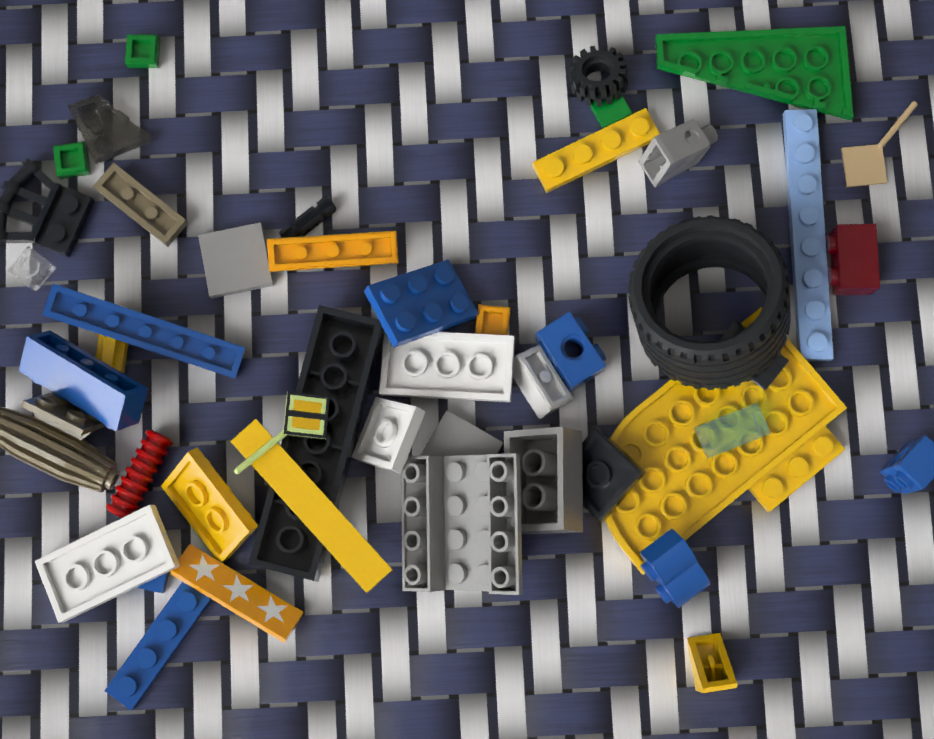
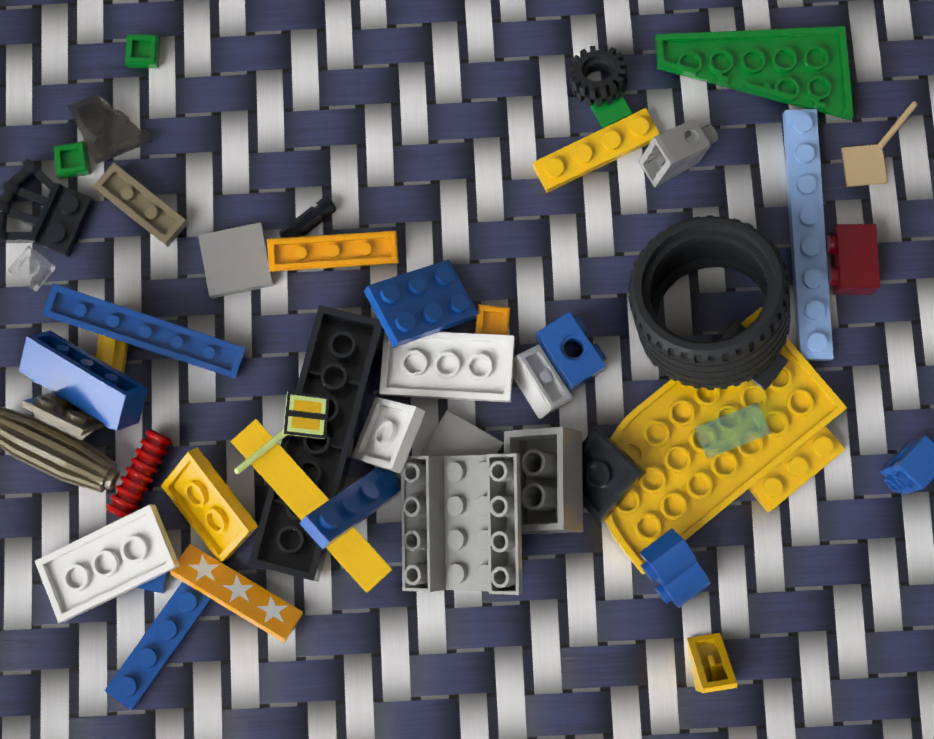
(351, 506): none -> blue plate

